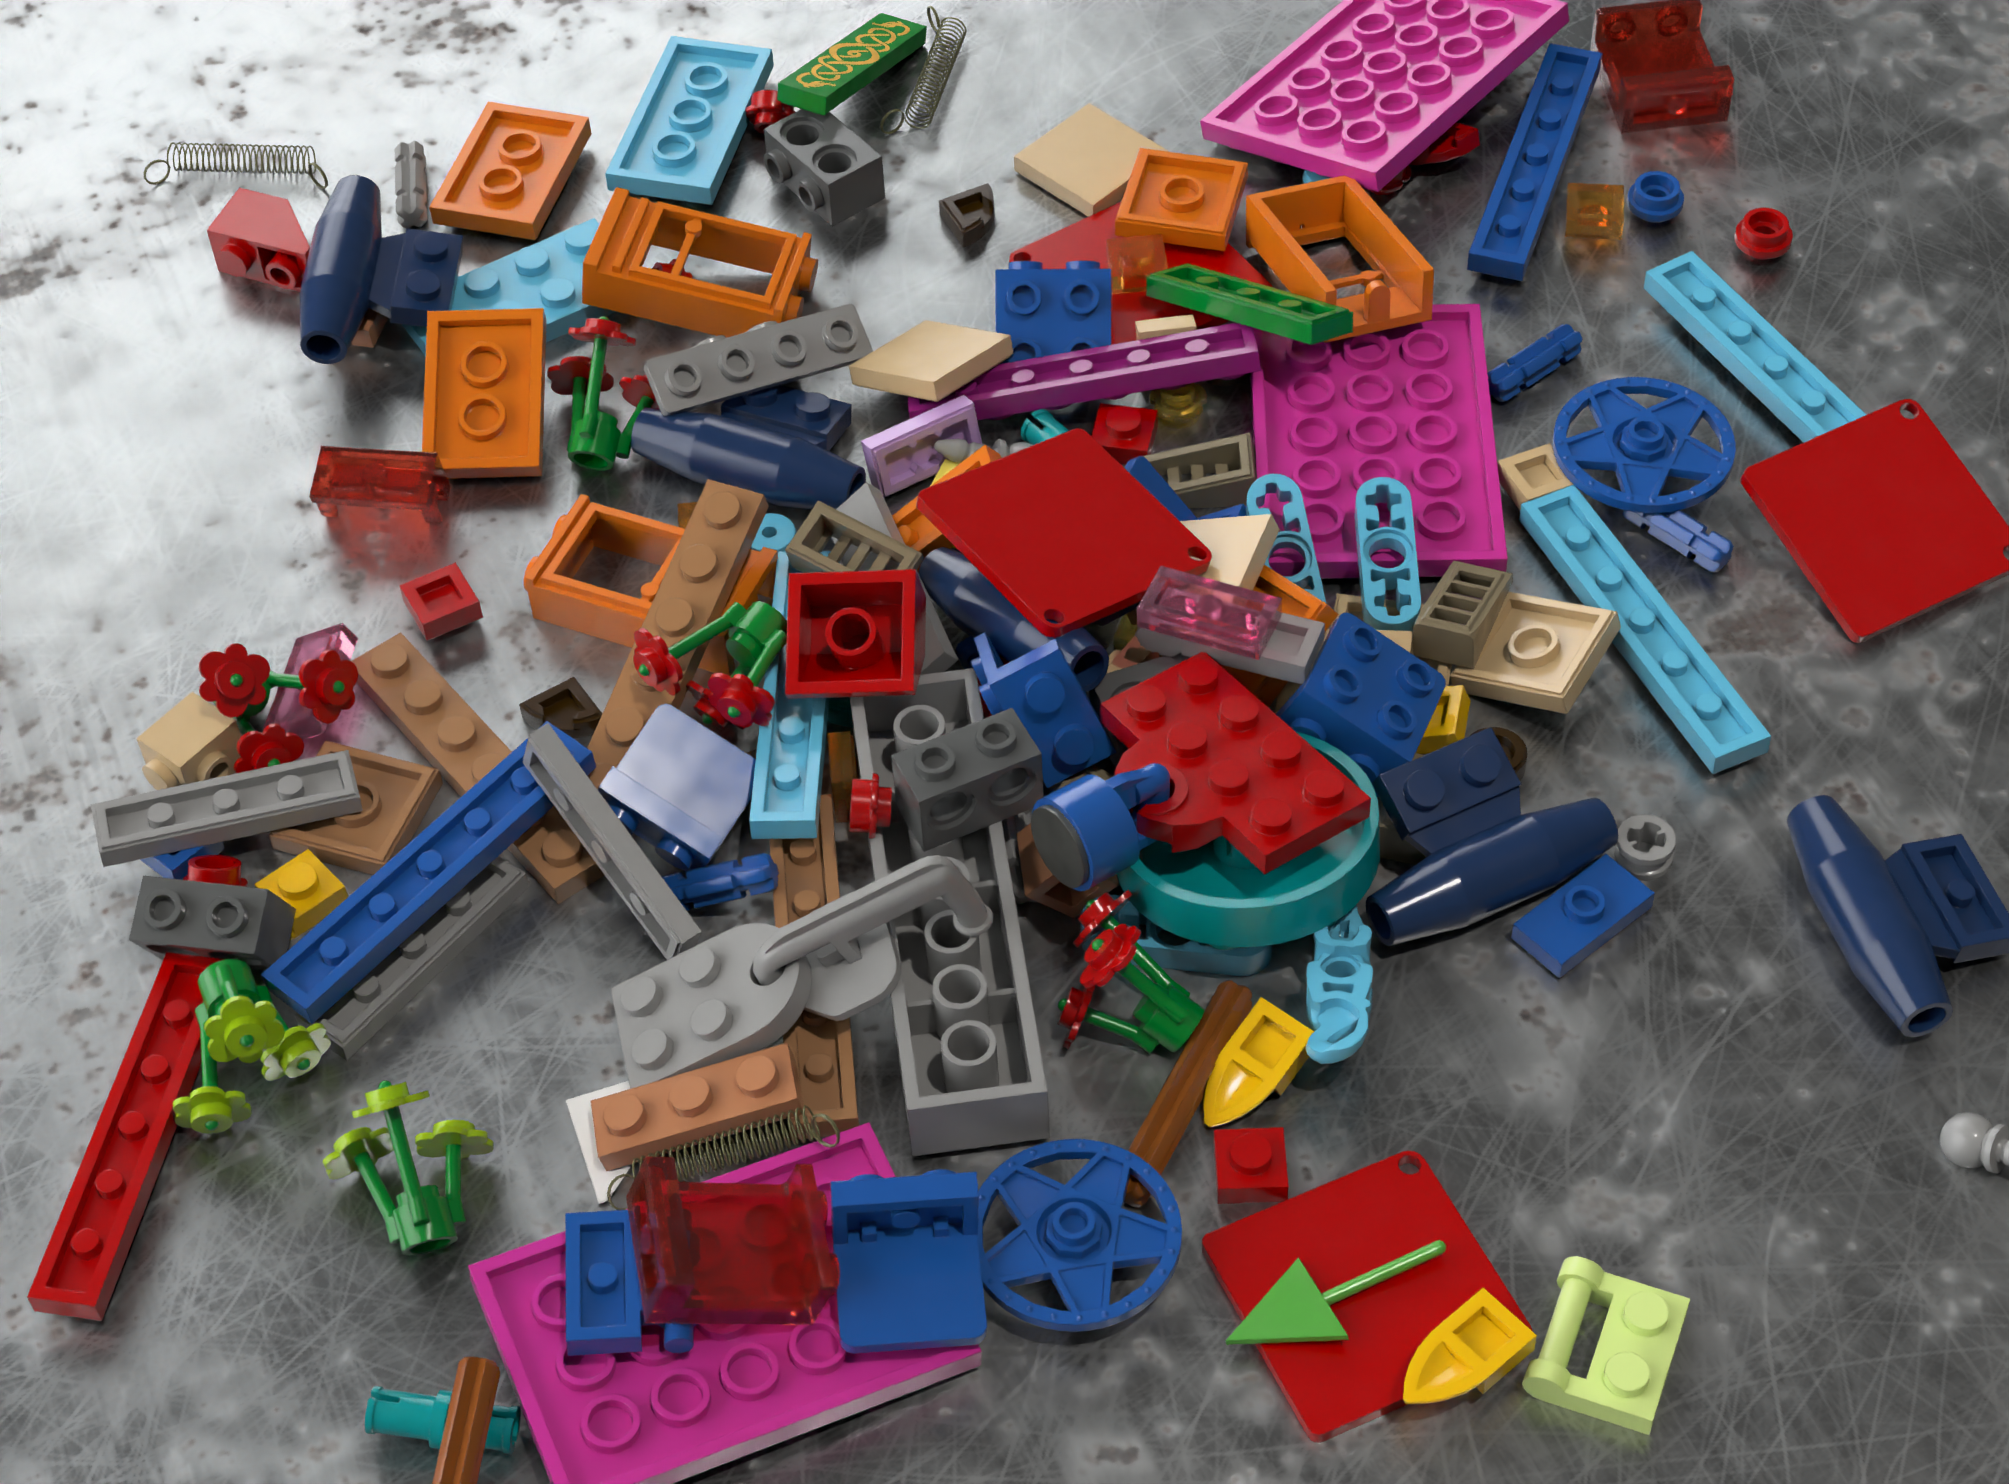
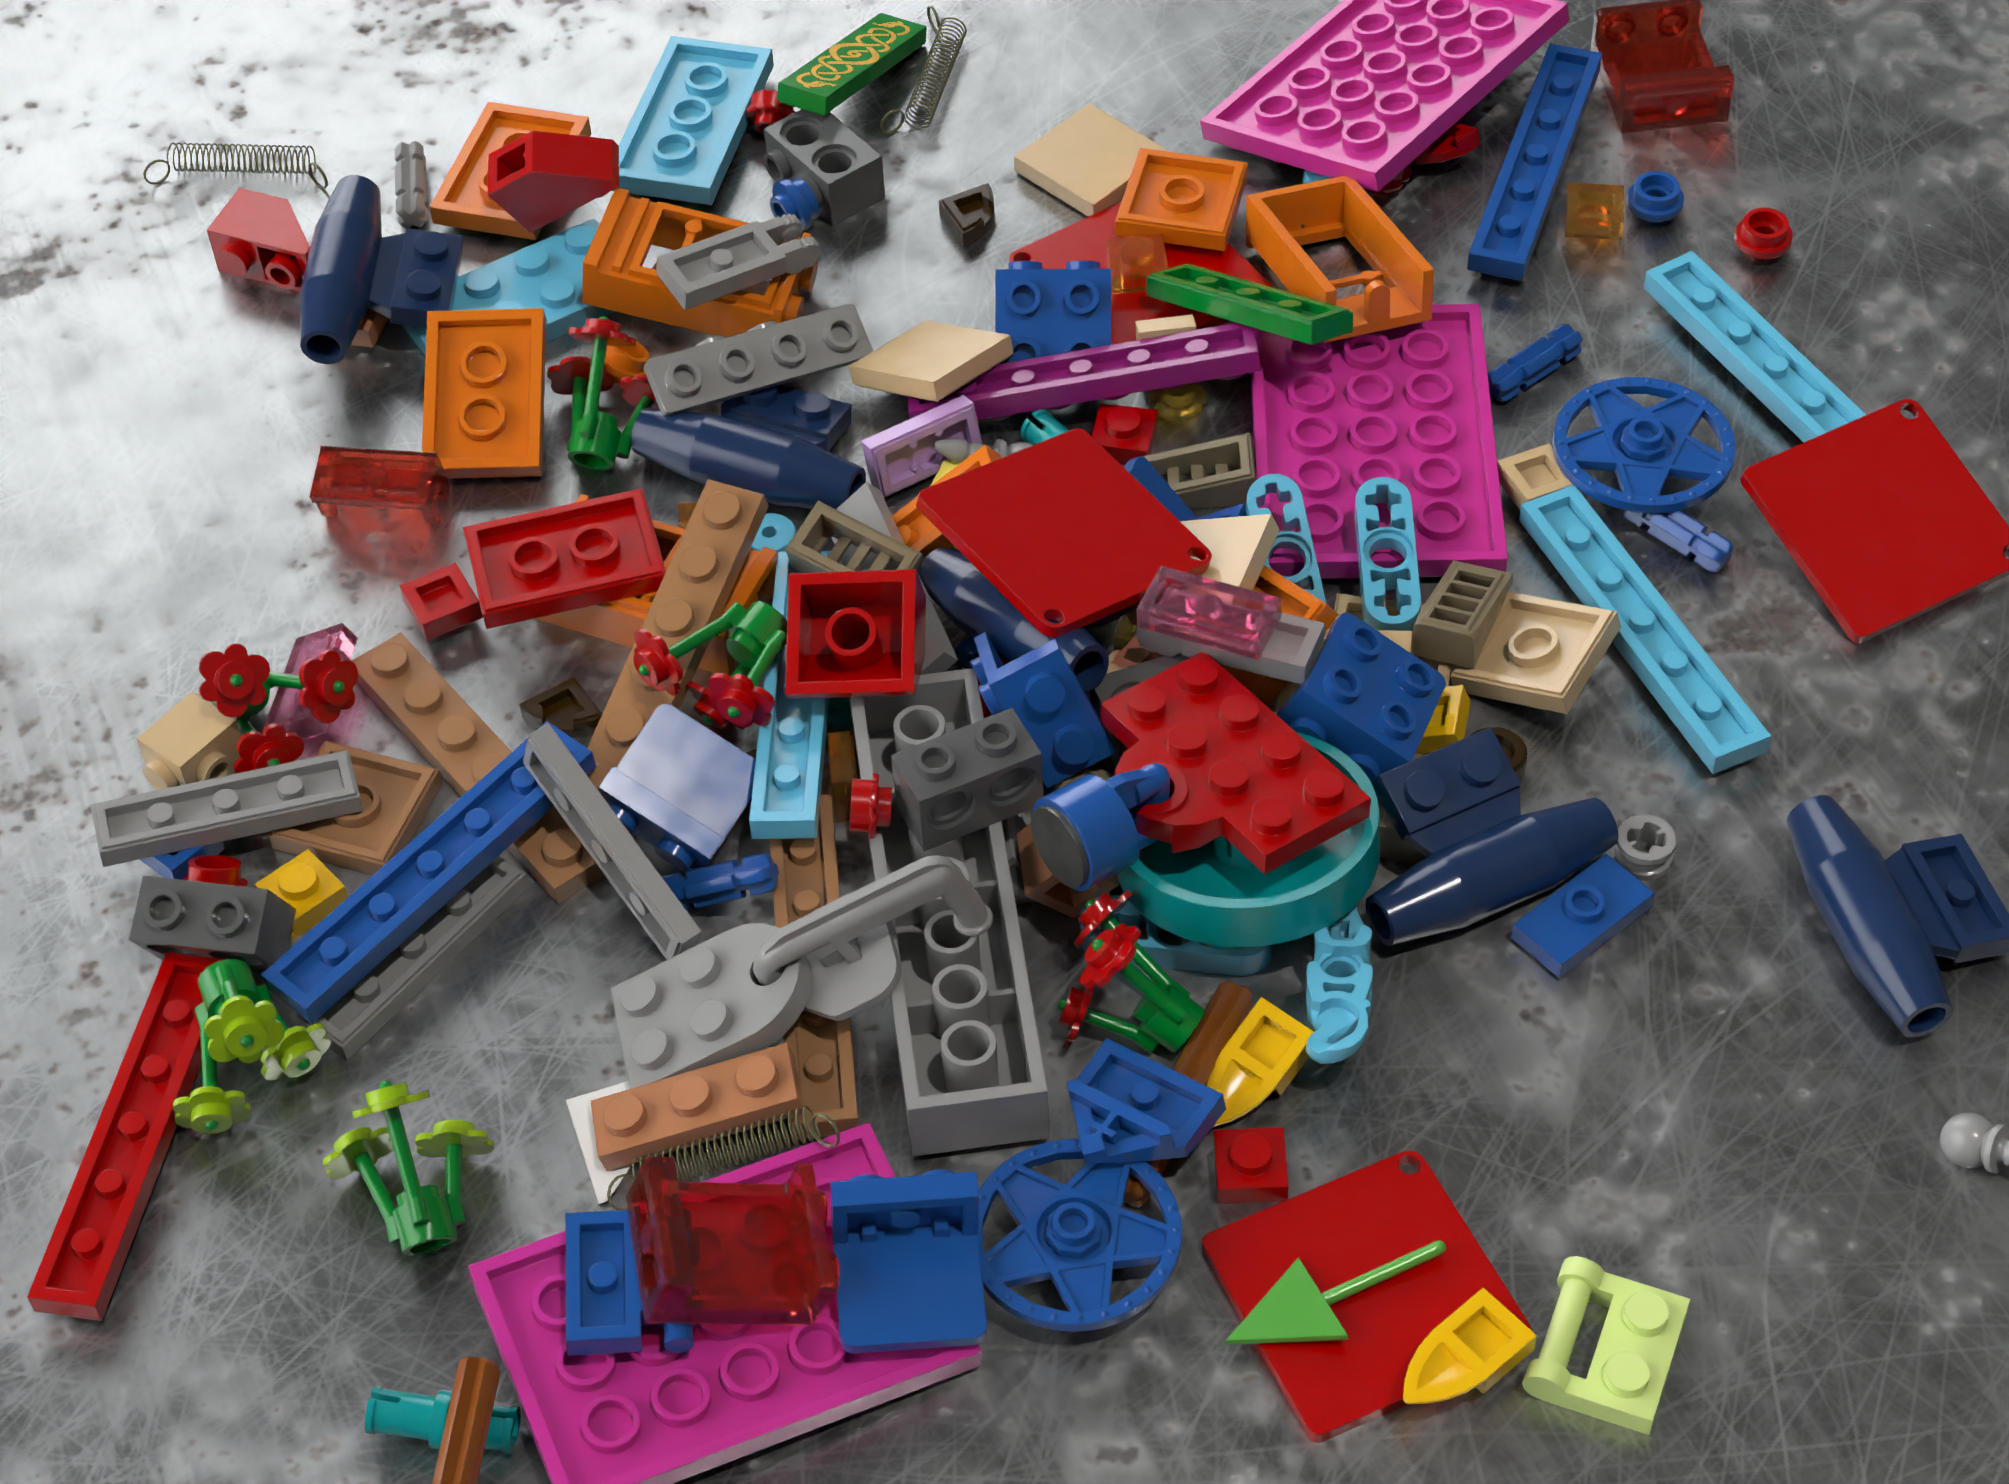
(551, 175): none -> red slope
(564, 558): none -> red tile
(626, 361): none -> orange plate
(736, 260): none -> light grey hinge
(795, 198): none -> blue plate
(1139, 1108): none -> blue slope

